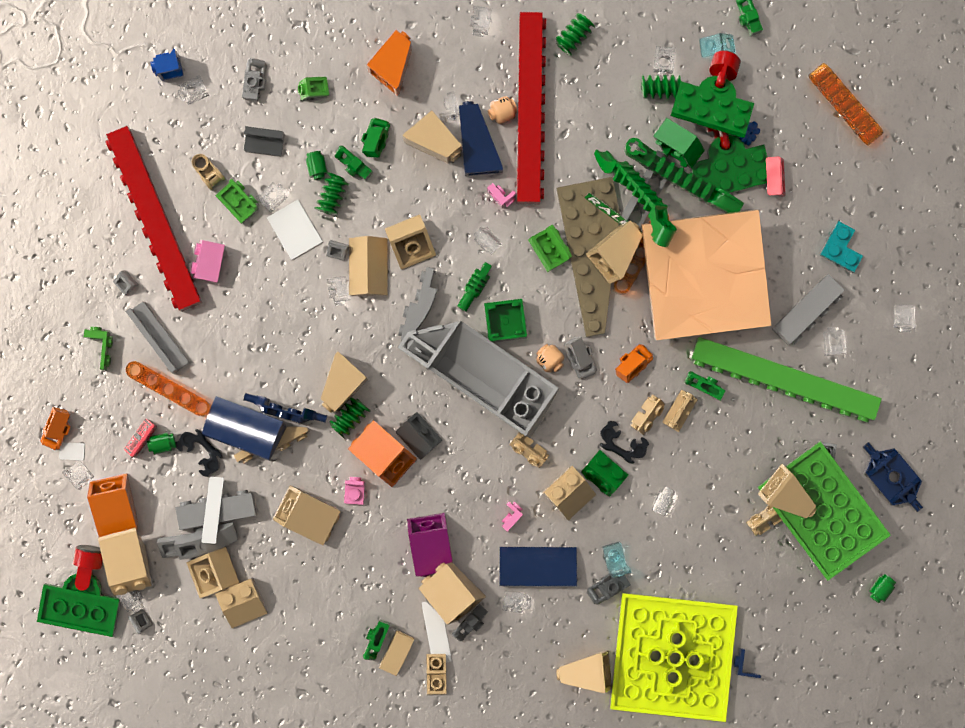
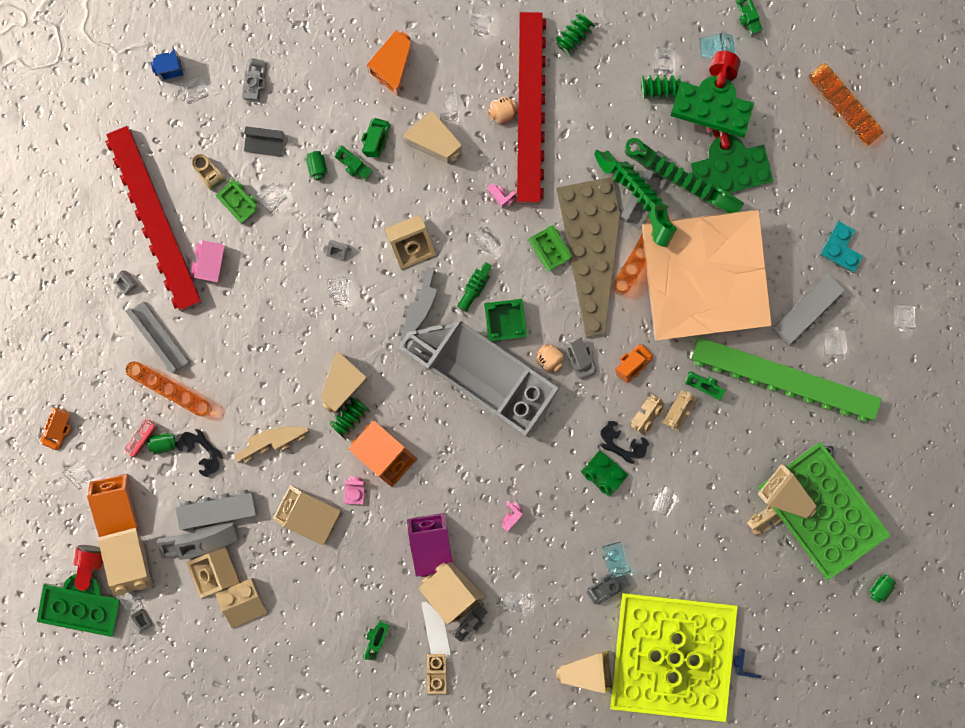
(71, 451): white sticker -> none
(96, 333): bright green bracket -> none
(212, 510): white sticker -> none
(243, 428): dark blue slope -> none
(276, 410): dark blue plate -> none
(294, 229): white window -> none
(313, 87): bright green bracket -> none
(332, 193): green piece -> none
(368, 266): tan slope -> none
(396, 653): tan slope -> none
(418, 435): dark grey panel -> none
(477, 145): dark blue slope -> none
(535, 456): tan hinge -> none
(538, 566): dark blue slope -> none
(569, 492): tan slope -> none
(607, 210): sticker -> none
(616, 251): tan slope -> none
(678, 143): container -> none
(750, 133): blue plant -> none
(775, 176): coral slope -> none
(878, 470): dark blue plate -> none

